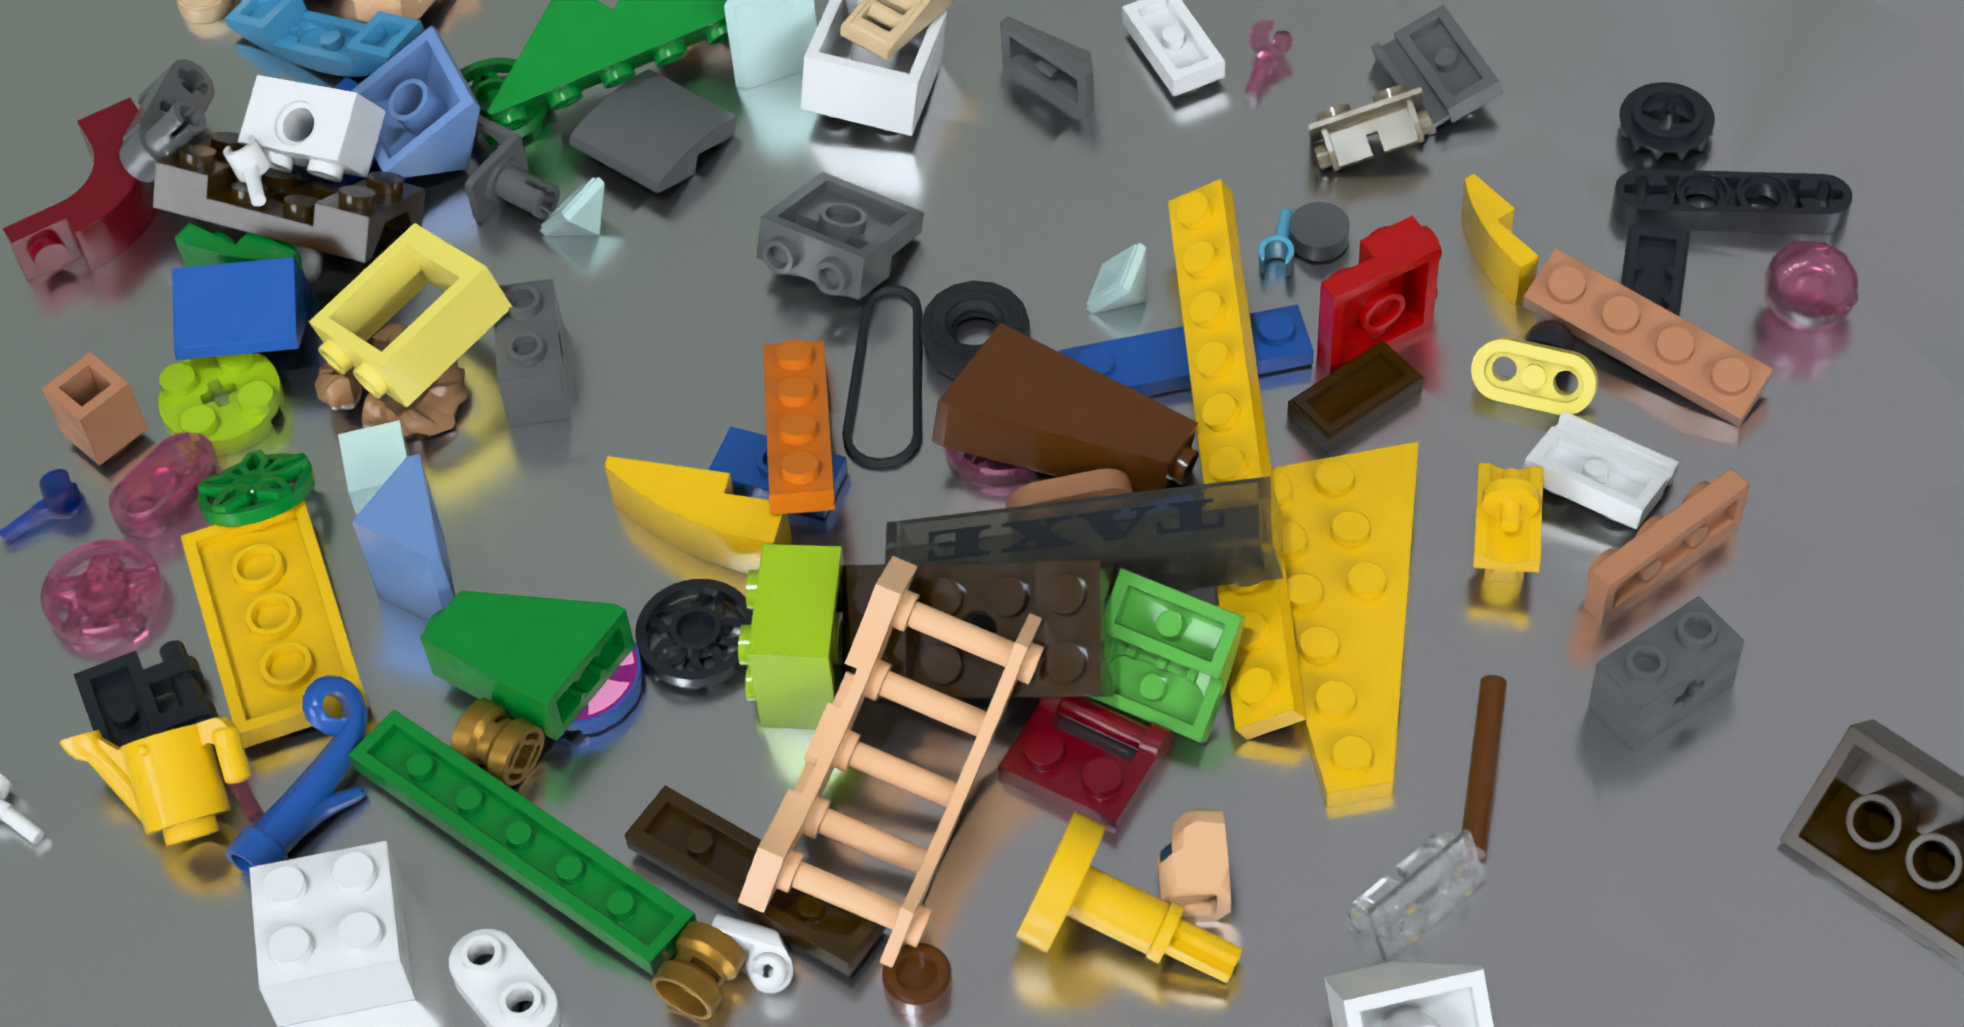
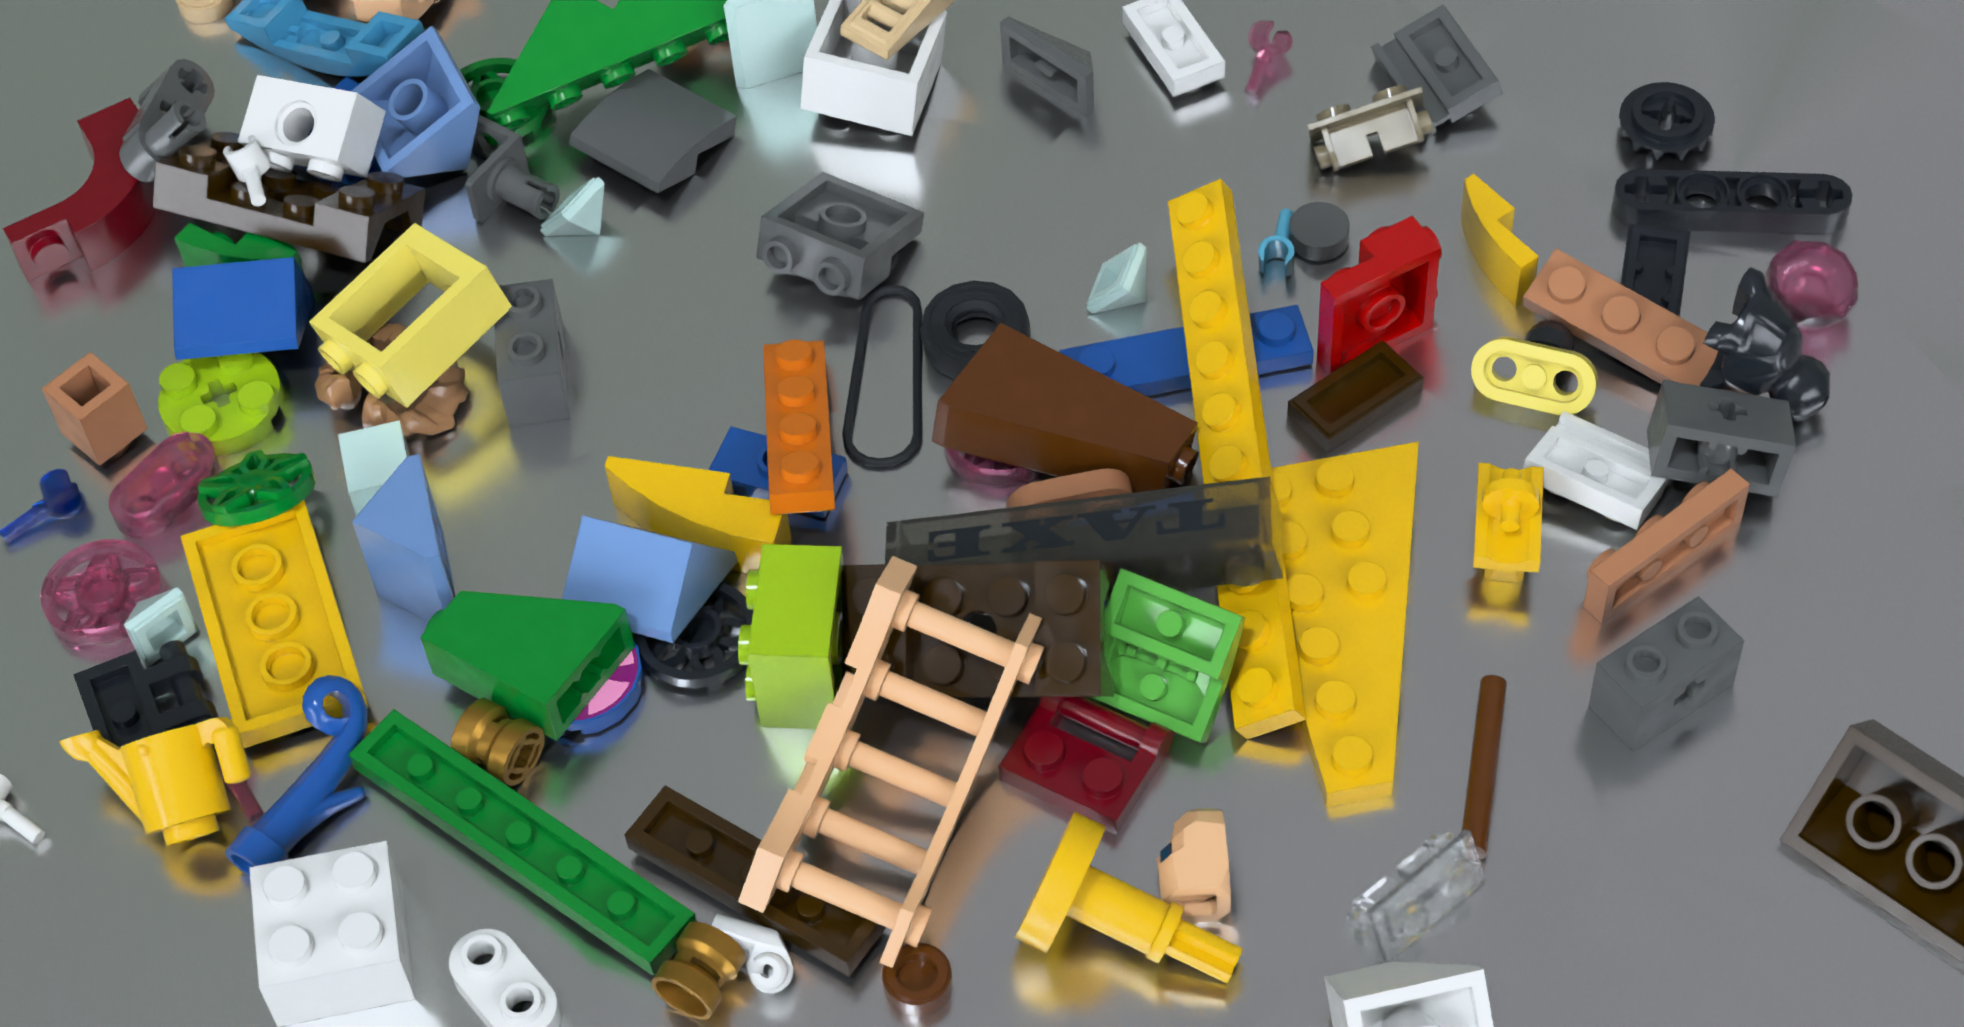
(159, 621): none -> light aqua slope
(647, 573): none -> medium blue slope
(1707, 431): none -> dark grey brick
(1765, 352): none -> black animal

